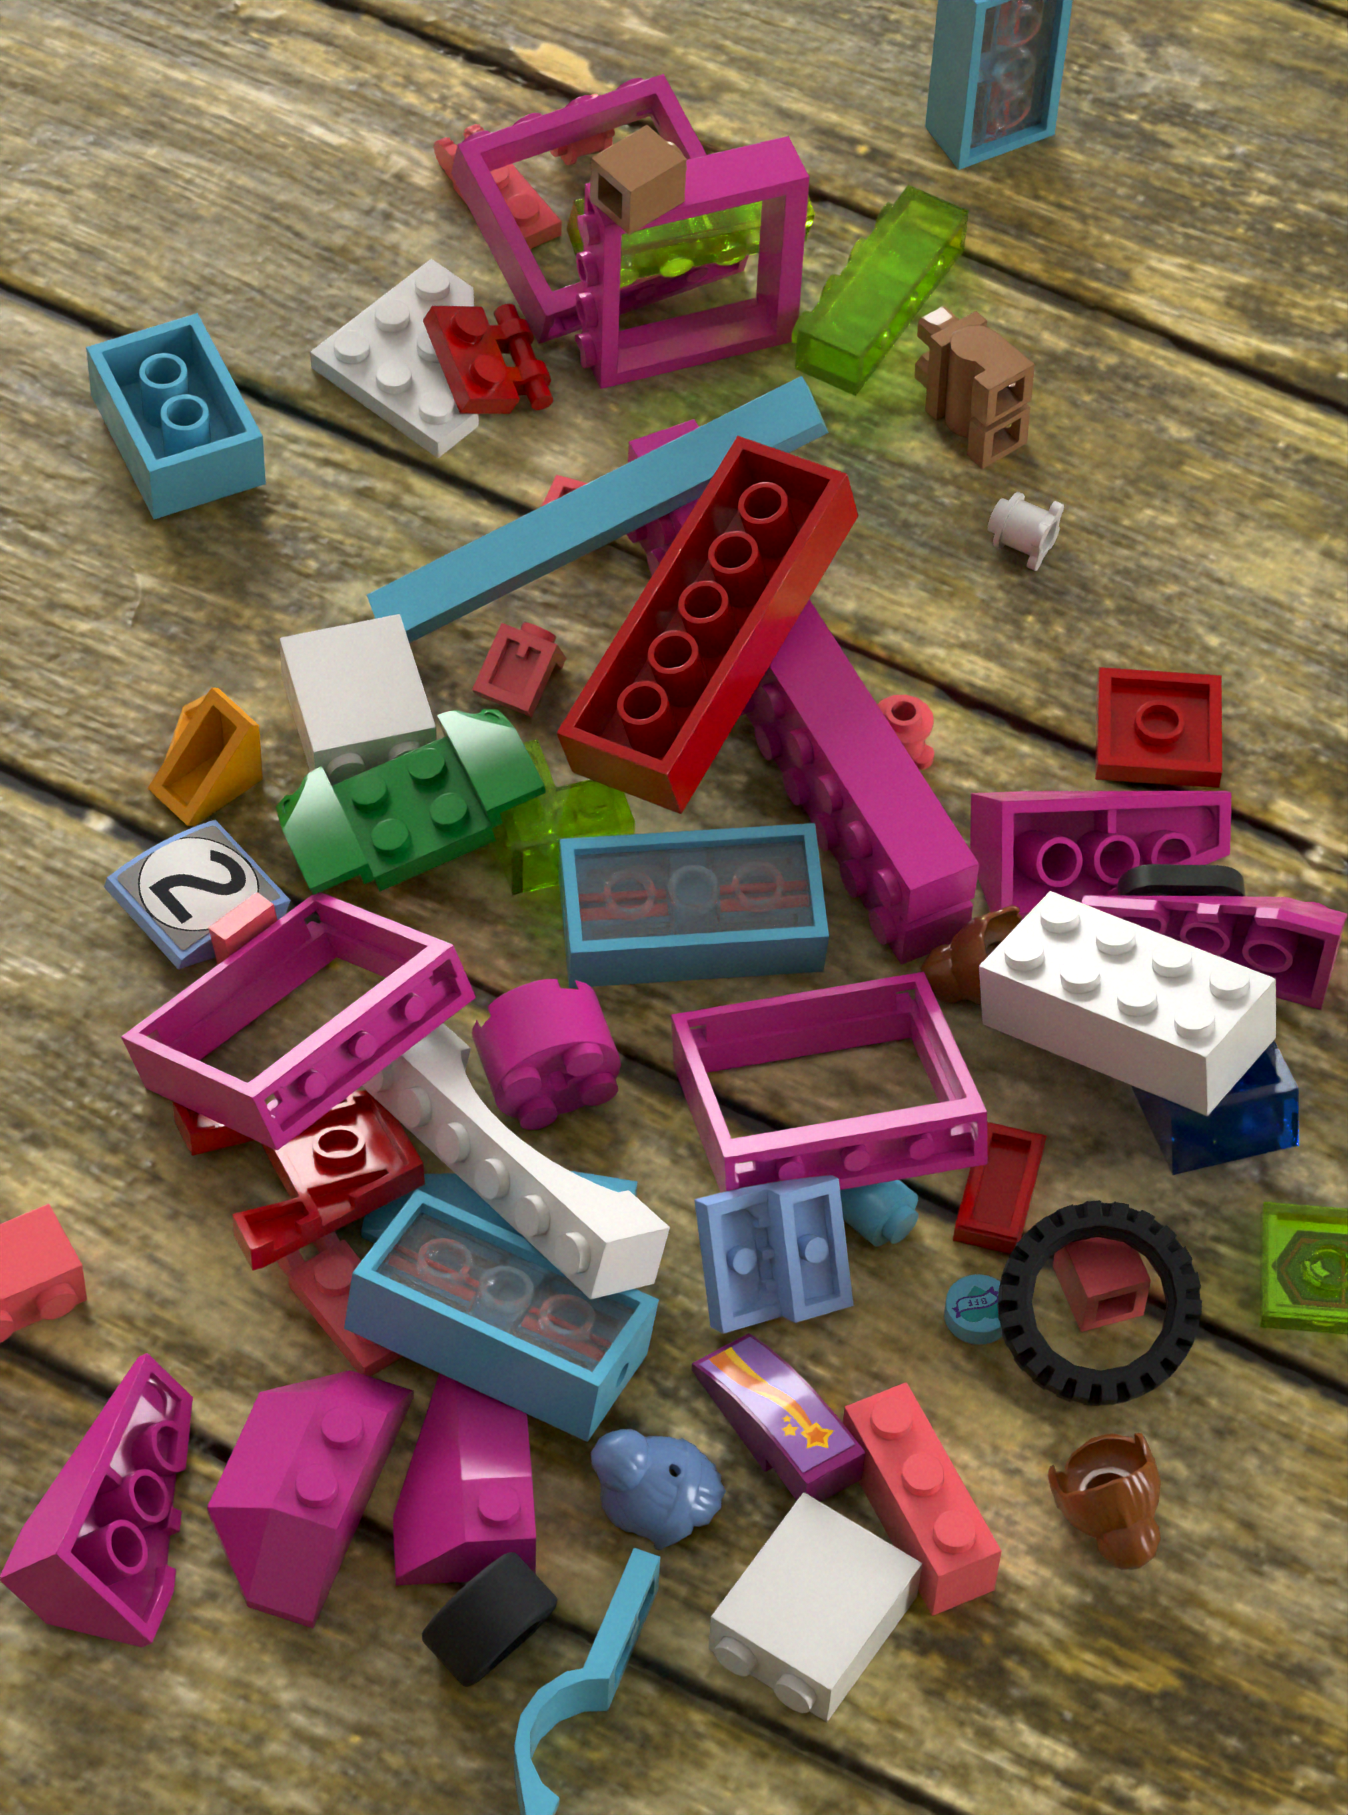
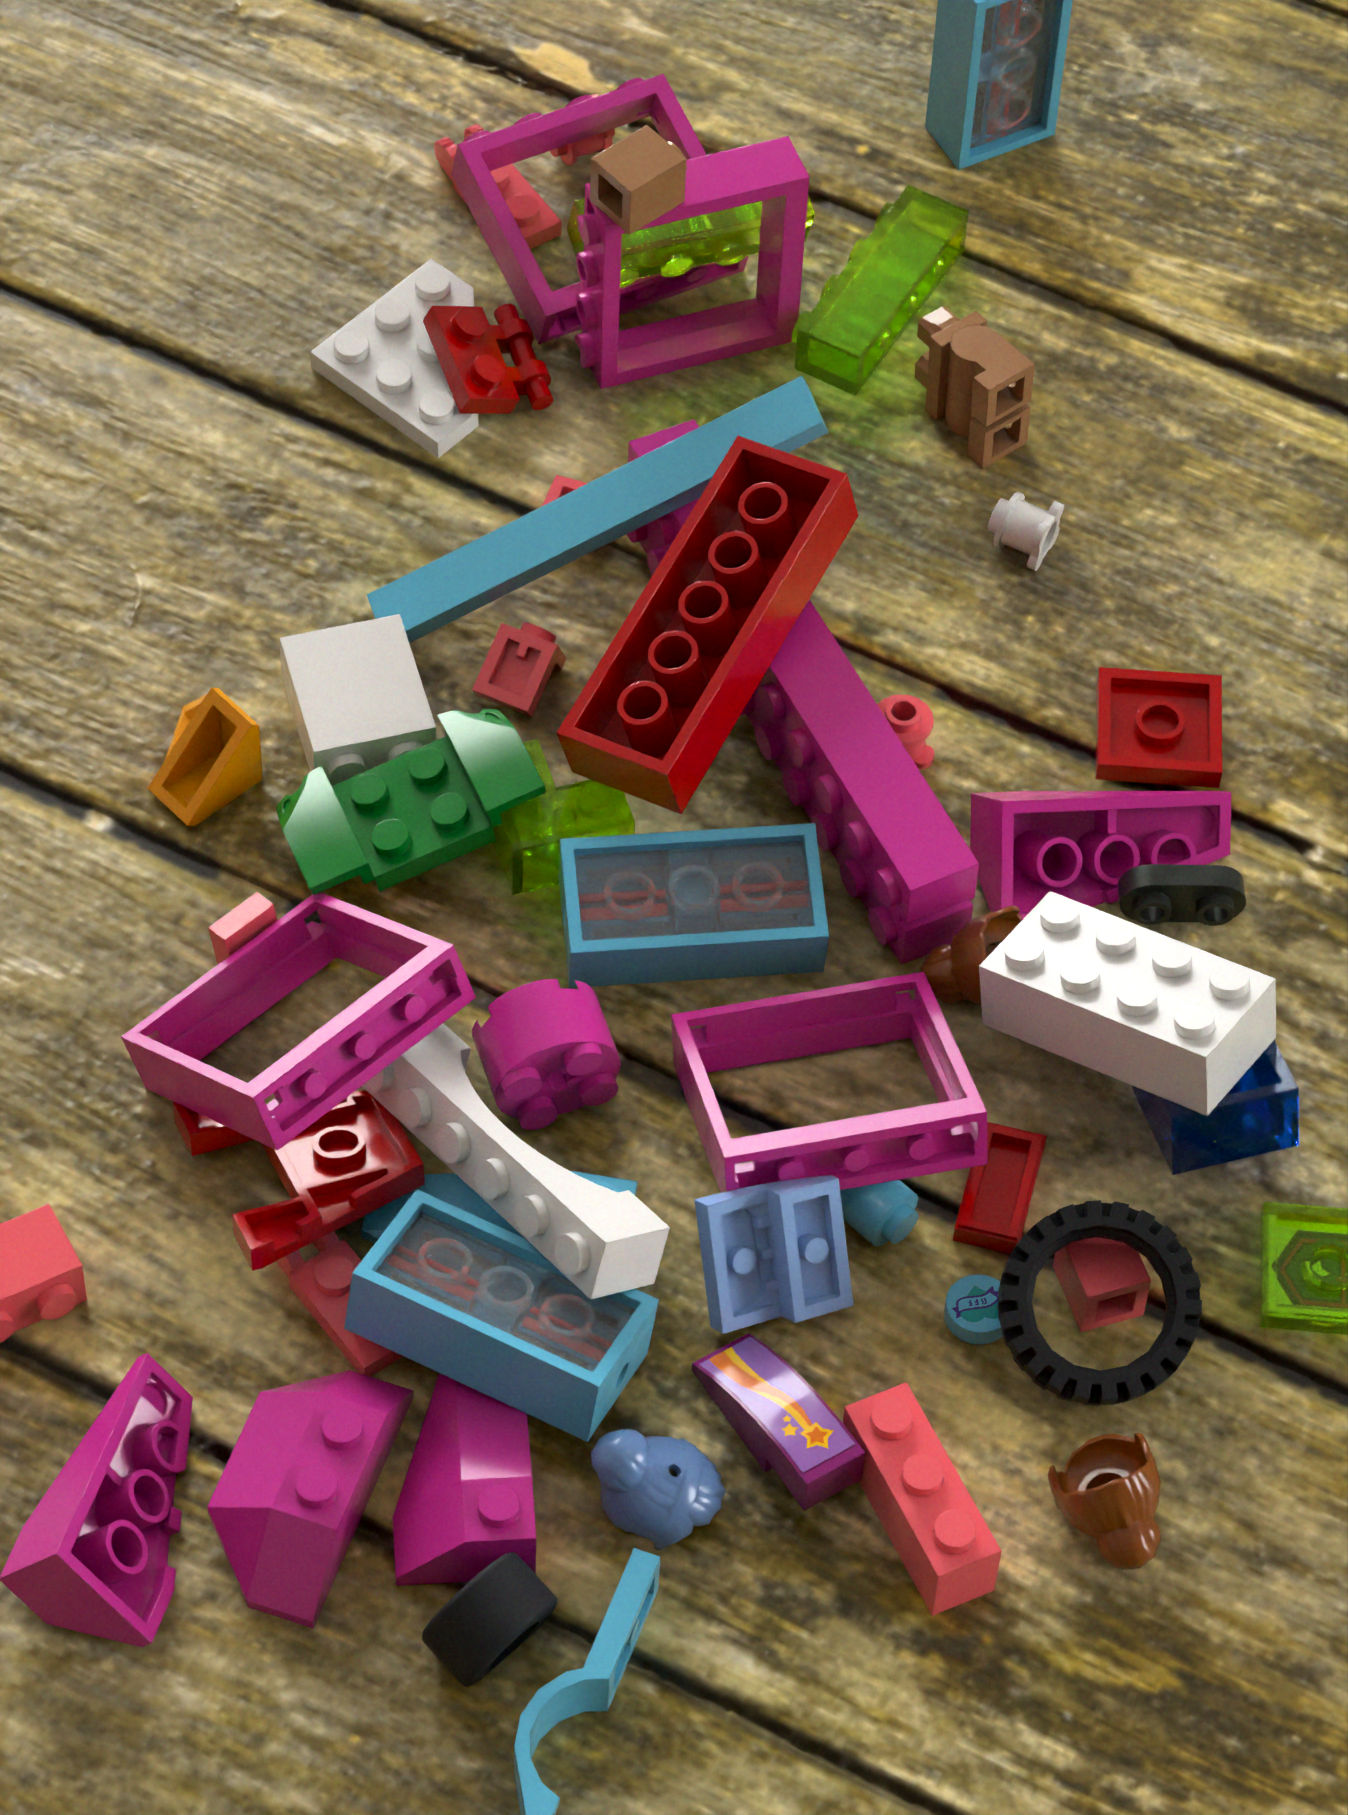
(176, 416): medium azure brick -> none
(188, 887): slope -> none
(814, 1607): white brick -> none
(1266, 934): dark pink wedge -> none

